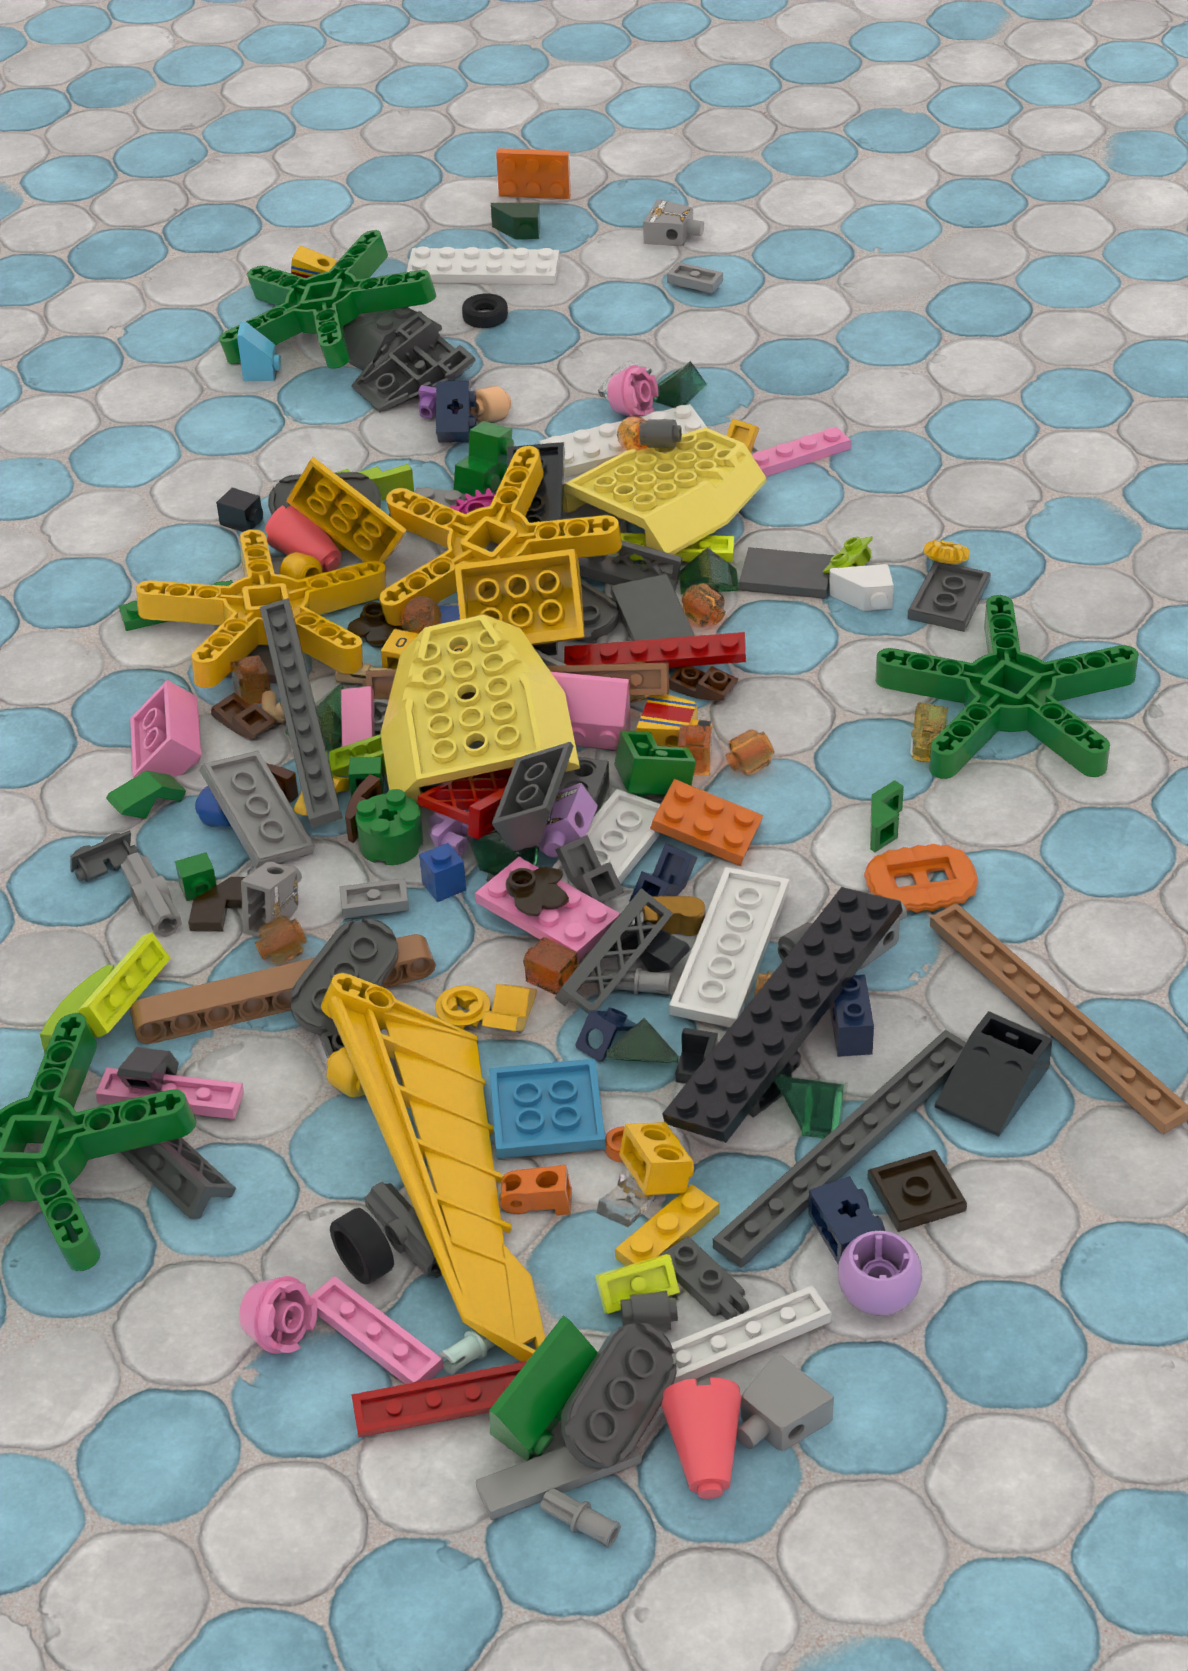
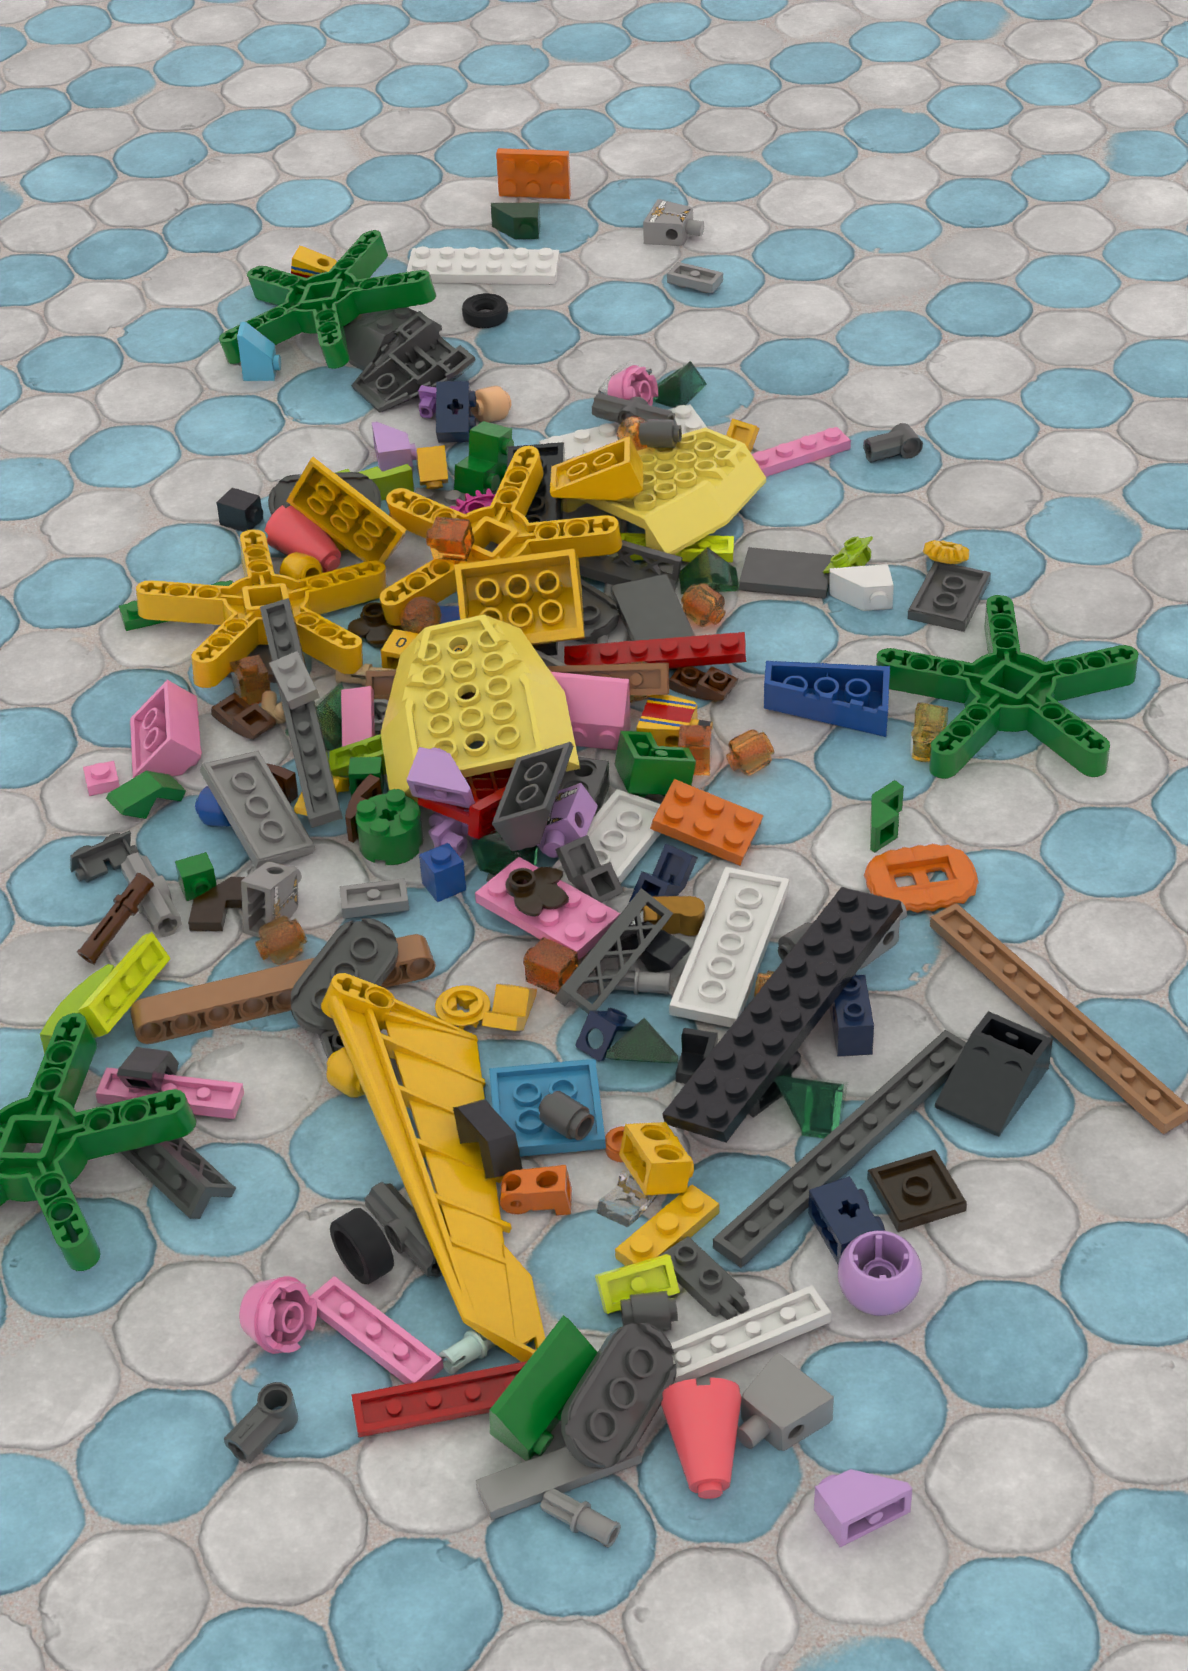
(101, 778): none -> bright pink plate
(124, 907): none -> reddish brown pin
(263, 1422): none -> dark grey piece
(294, 680): none -> light grey plate
(392, 447): none -> lavender slope
(432, 466): none -> yellow slope
(438, 778): none -> lavender slope
(450, 539): none -> clear orange brick
(496, 1140): none -> black slope
(566, 1115): none -> dark grey brick
(601, 474): none -> yellow slope
(618, 409): none -> dark grey piece
(830, 693): none -> blue wedge
(859, 1503): none -> lavender slope
(898, 441): none -> dark grey piece

